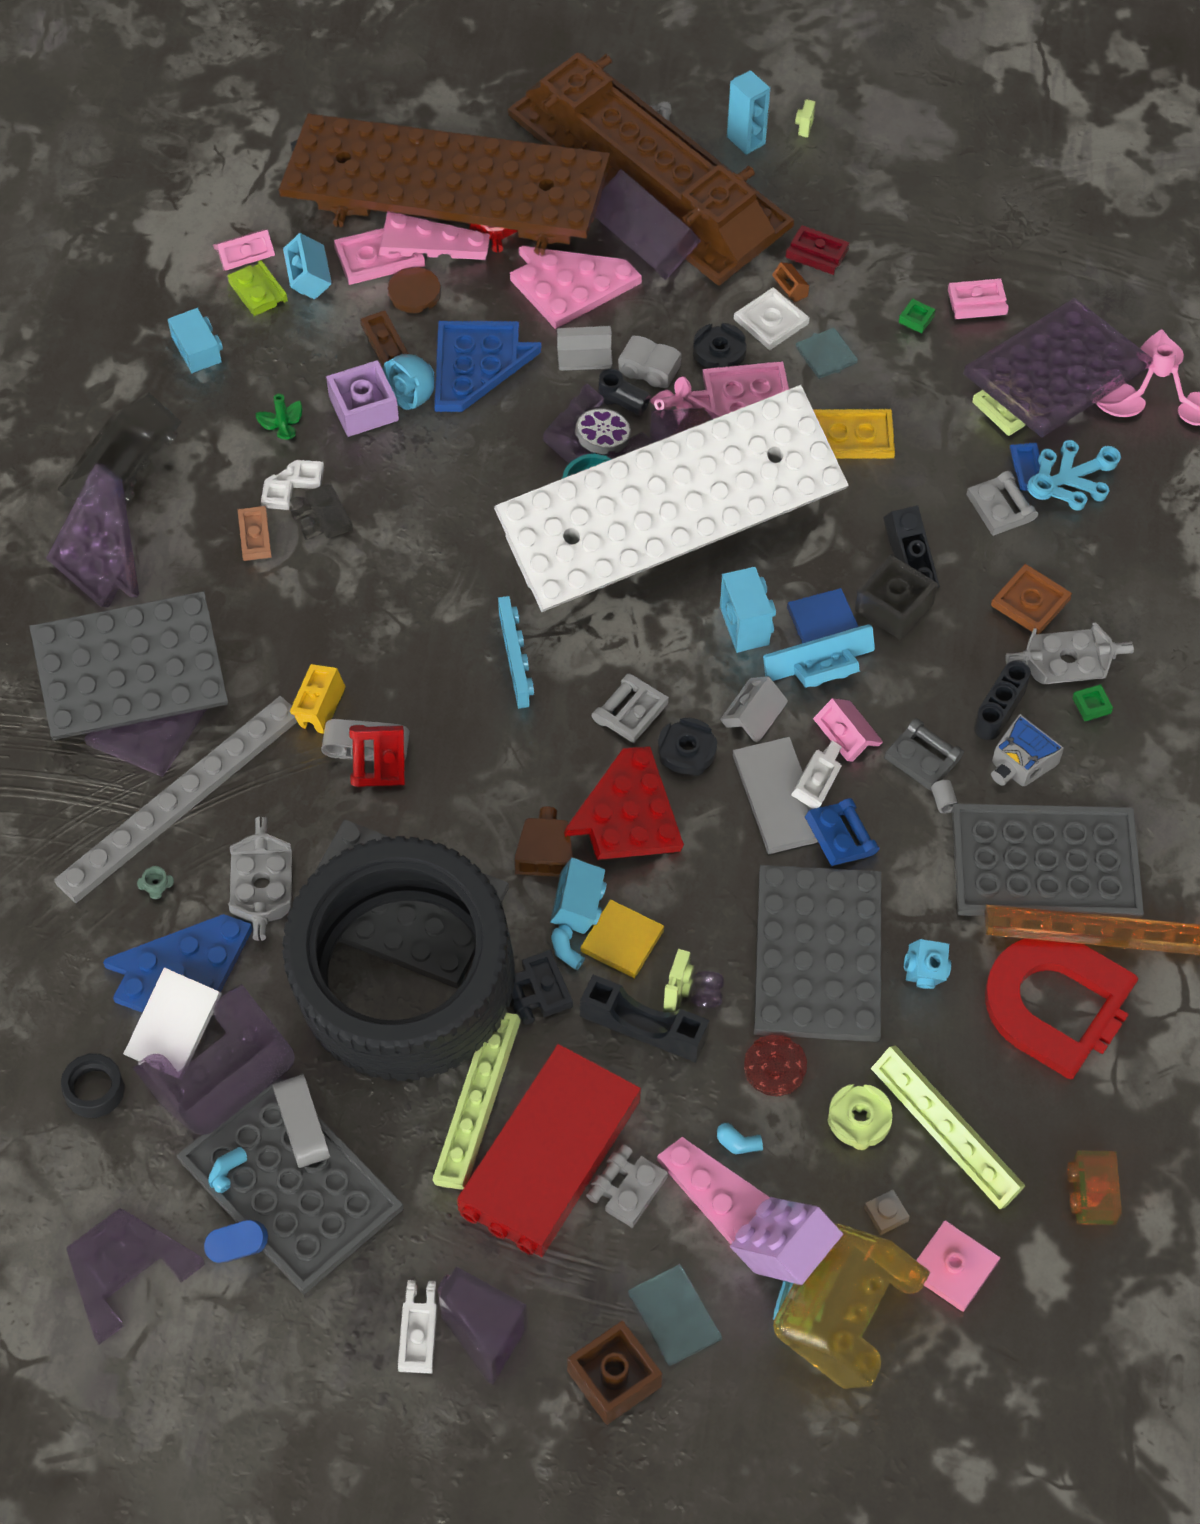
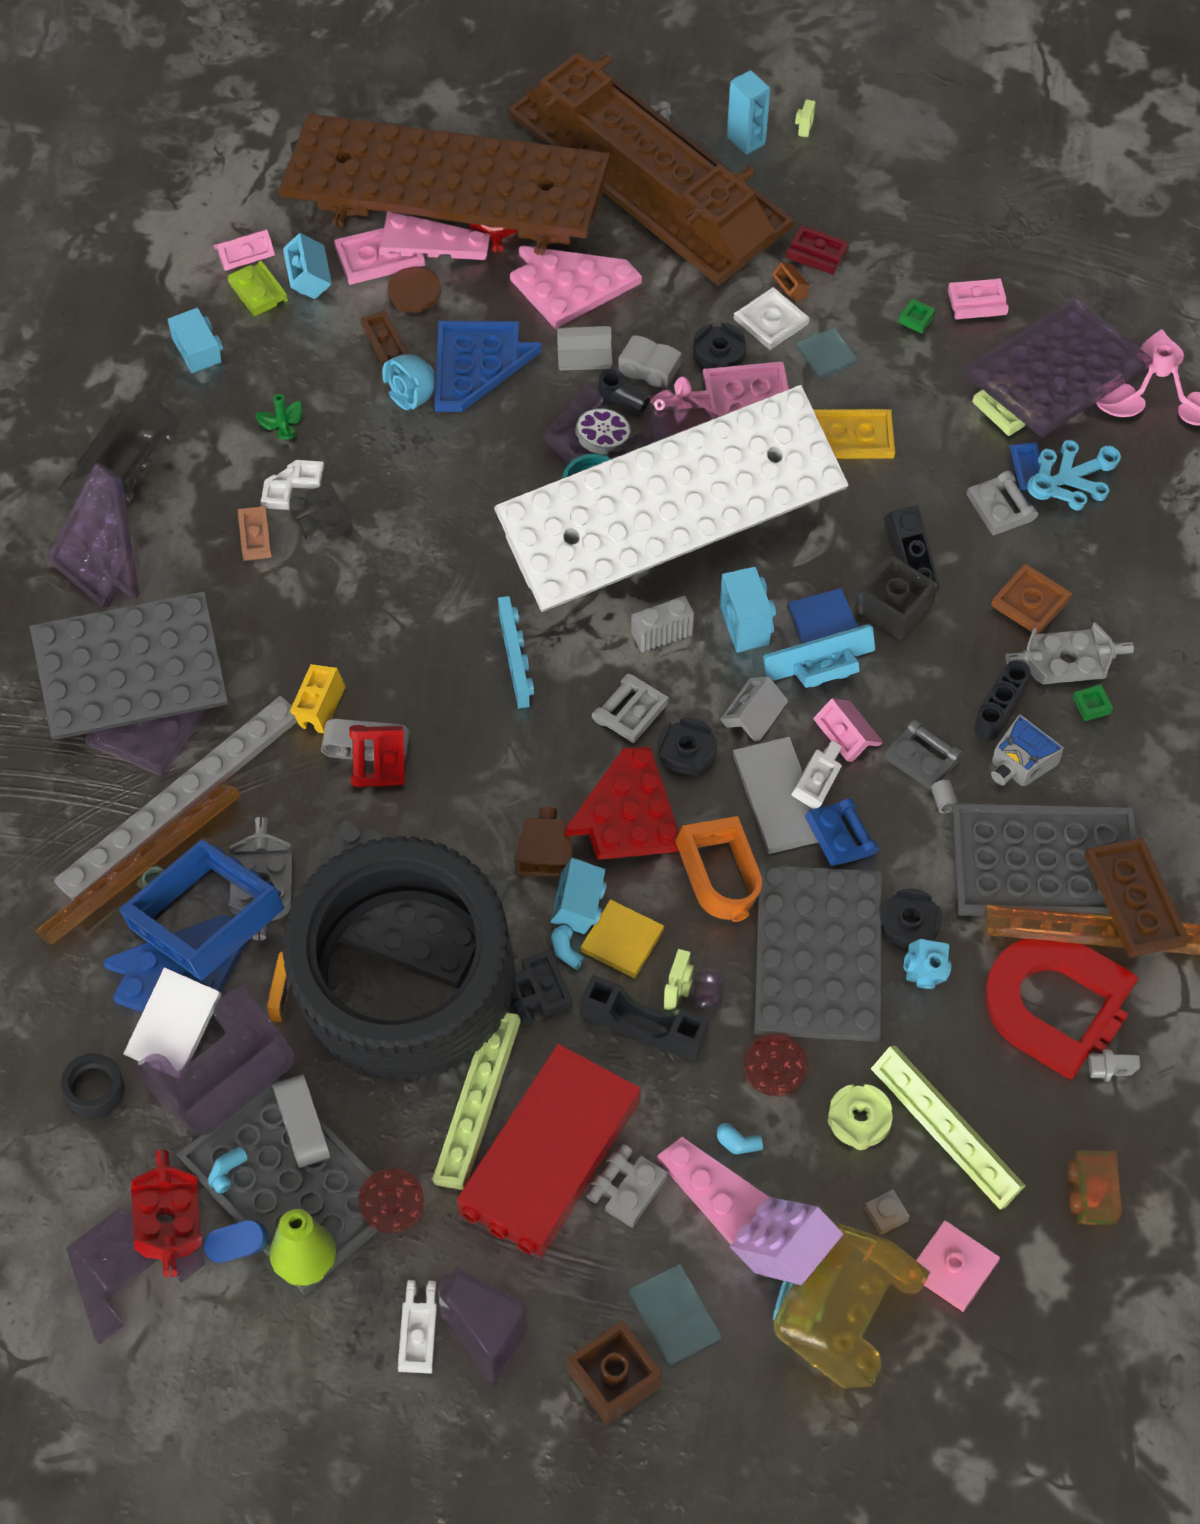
(137, 863): none -> clear orange tile
(170, 1193): none -> red plate
(179, 877): none -> blue window
(278, 992): none -> light orange tile
(302, 1249): none -> lime cone
(362, 398): lavender brick -> none
(391, 1200): none -> clear red tile
(644, 225): clear purple brick -> none
(662, 623): none -> light grey brick
(712, 833): none -> orange window
(912, 901): none -> black plate
(1108, 1064): none -> light grey piece
(1136, 897): none -> reddish brown plate

